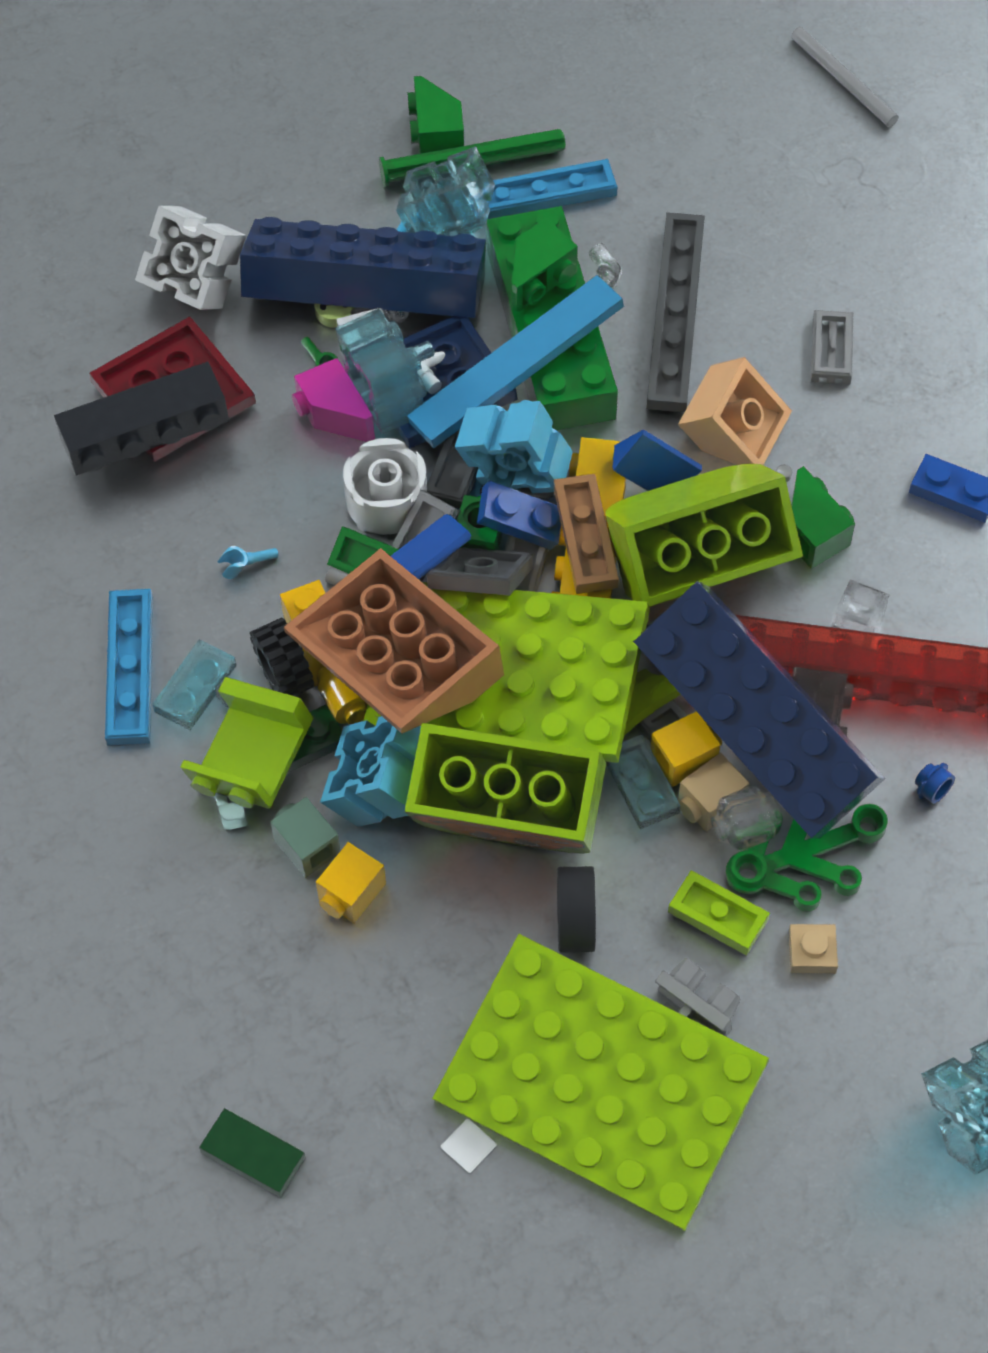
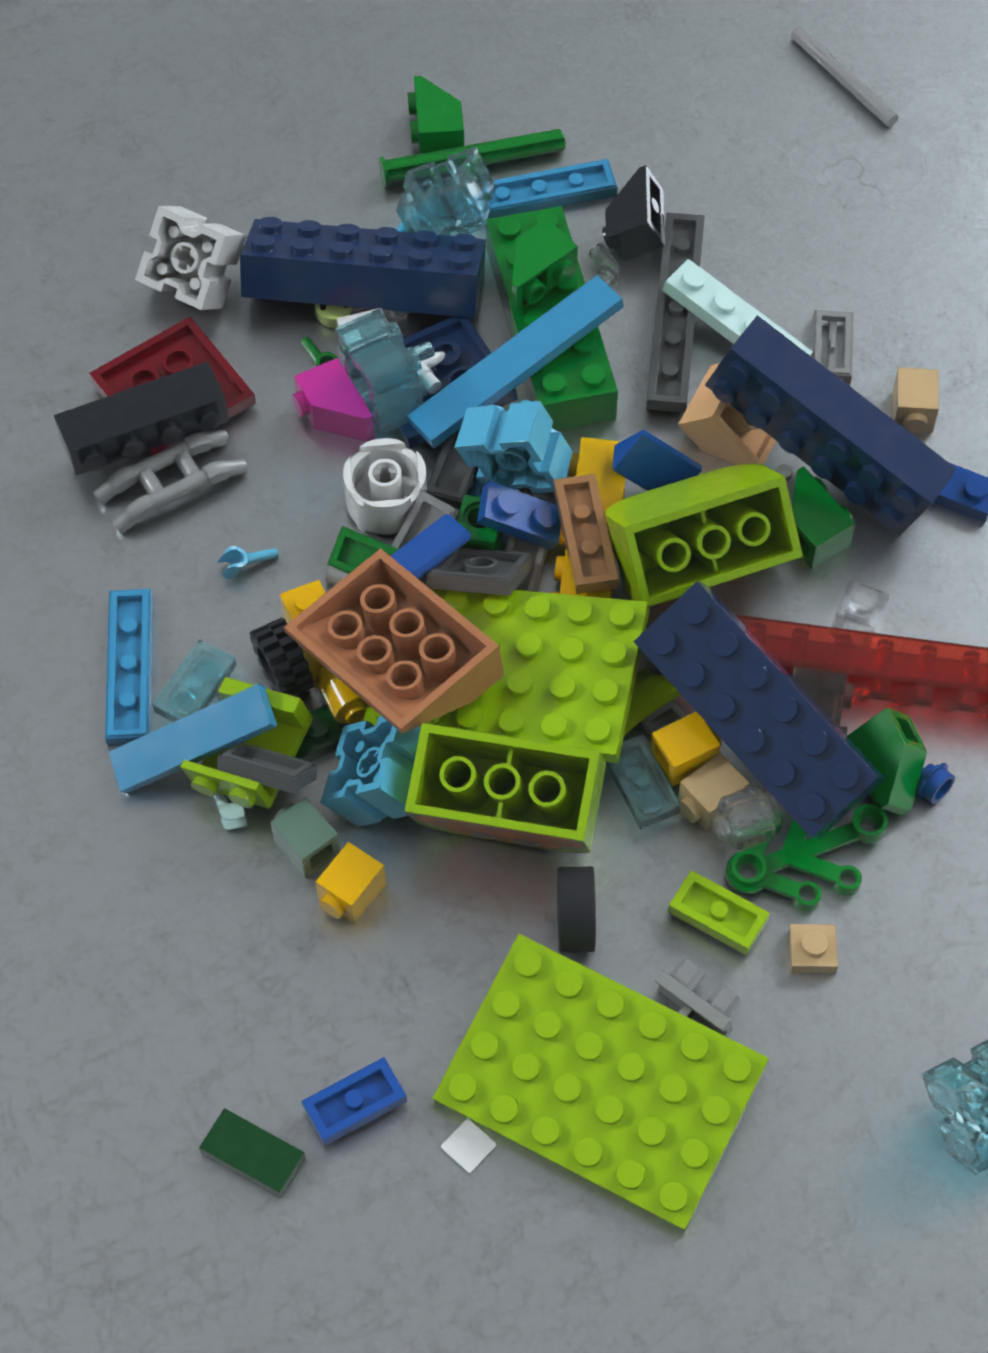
(161, 496): none -> light grey piece
(193, 738): none -> dark azure tile
(267, 767): none -> dark grey tile
(354, 1101): none -> blue plate
(636, 217): none -> black slope
(715, 303): none -> light aqua plate
(829, 426): none -> dark blue brick
(897, 753): none -> green slope
(916, 399): none -> tan brick

